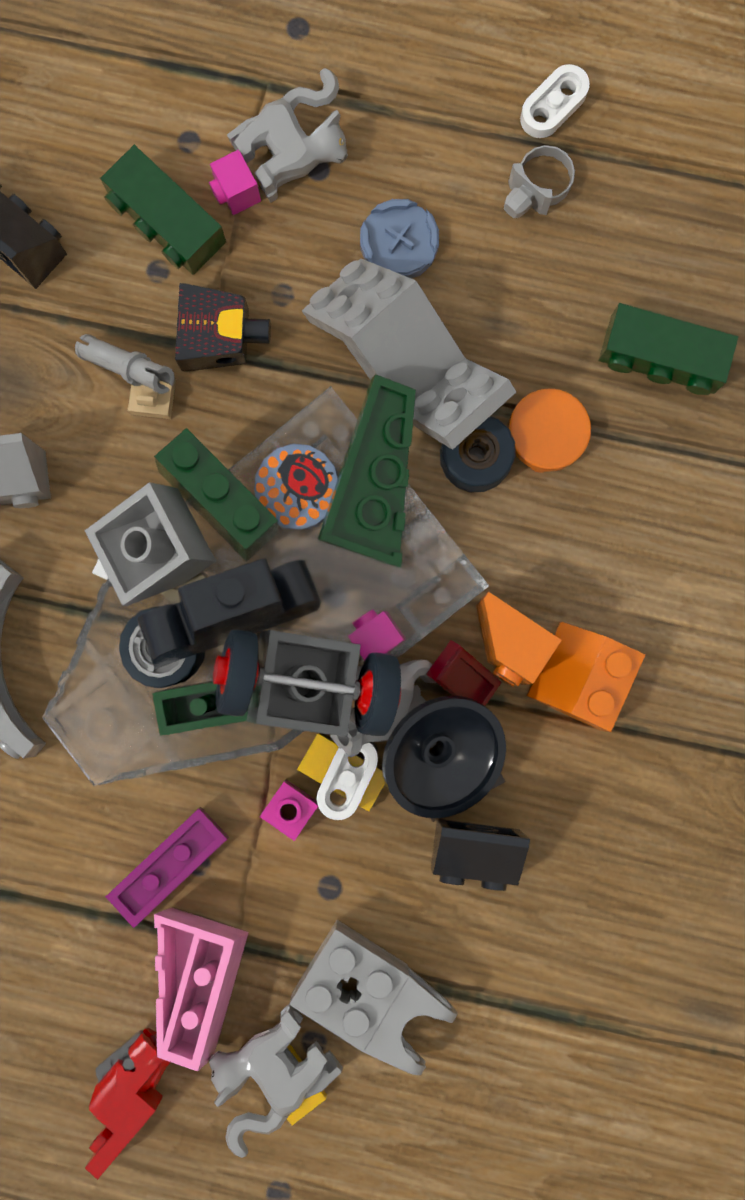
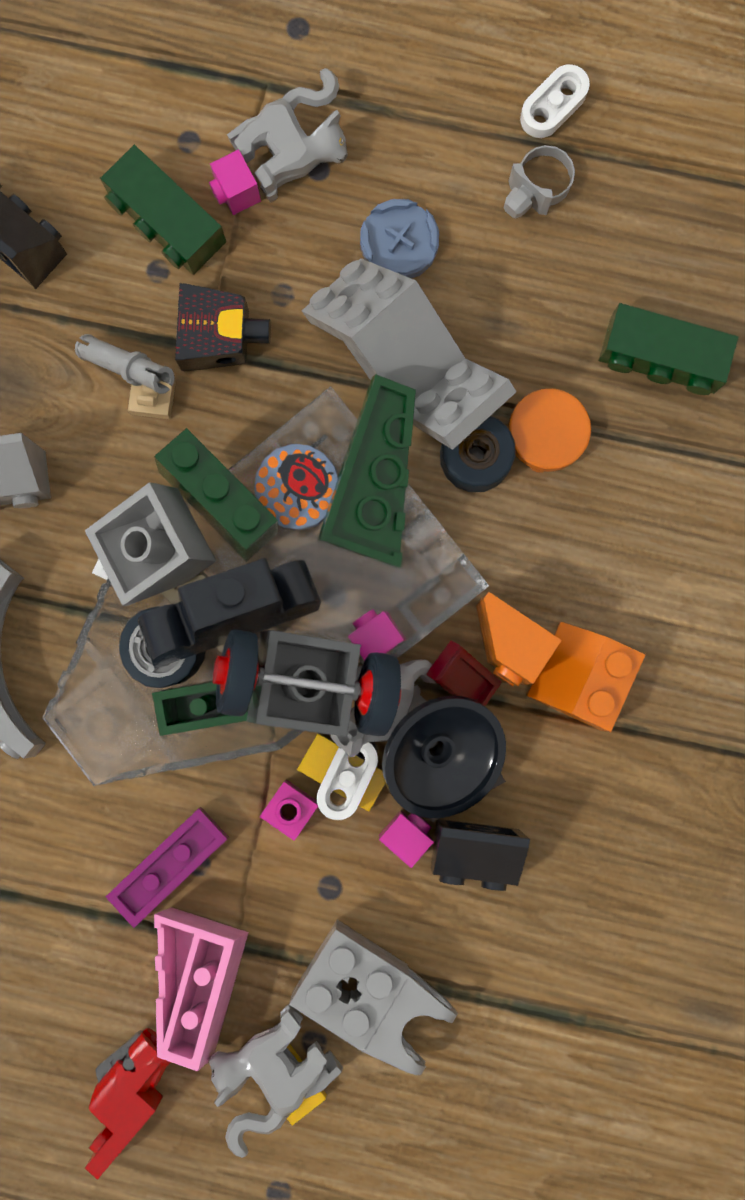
(407, 837): none -> dark pink plate

